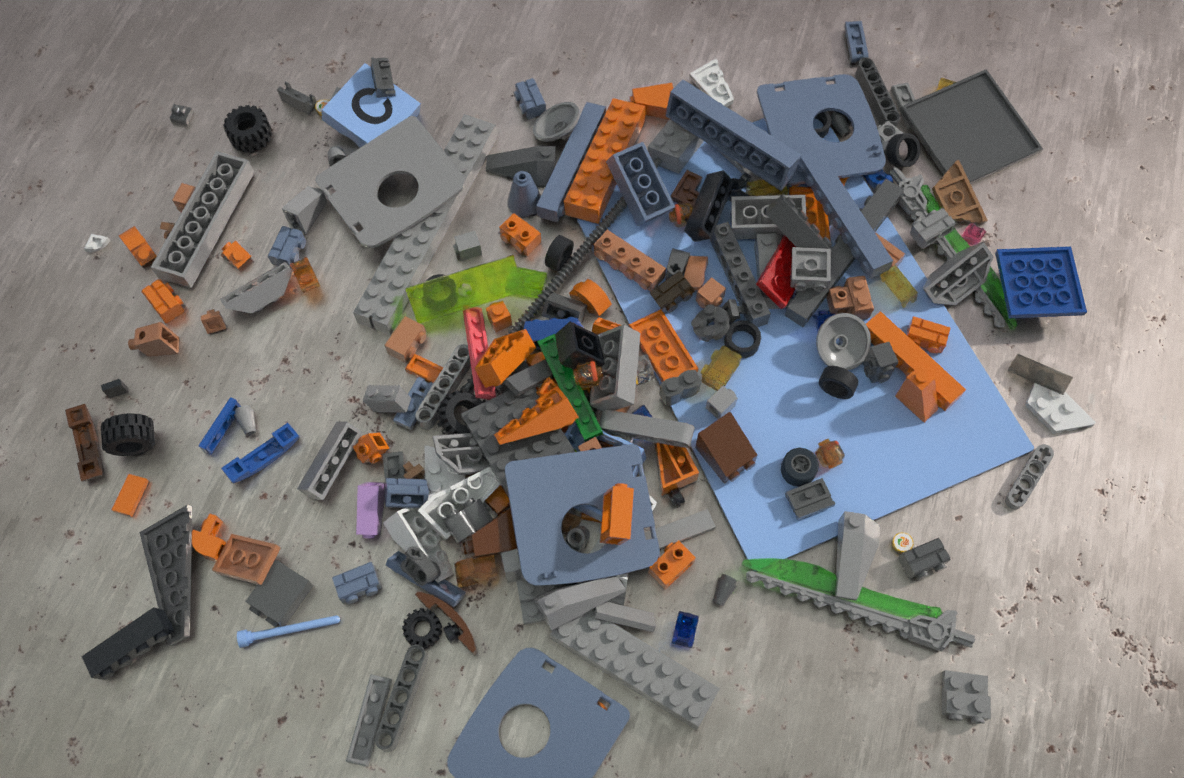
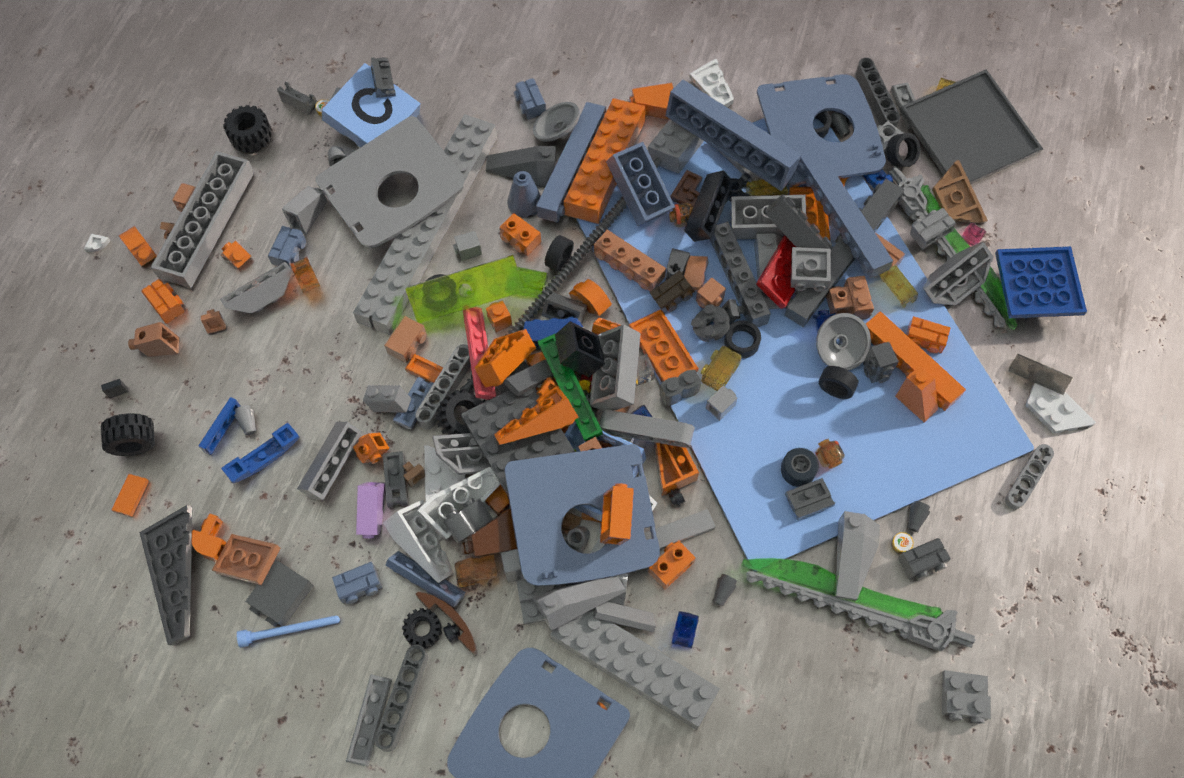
(86, 442): reddish brown slope -> none
(128, 644): black brick -> none
(181, 114): dark grey tile -> none
(405, 492): sand blue brick -> none
(420, 567): dark grey piece -> none
(587, 374): clear orange head -> none
(726, 448): reddish brown slope -> none
(856, 40): sand blue plate -> none
(918, 514): none -> dark grey cone

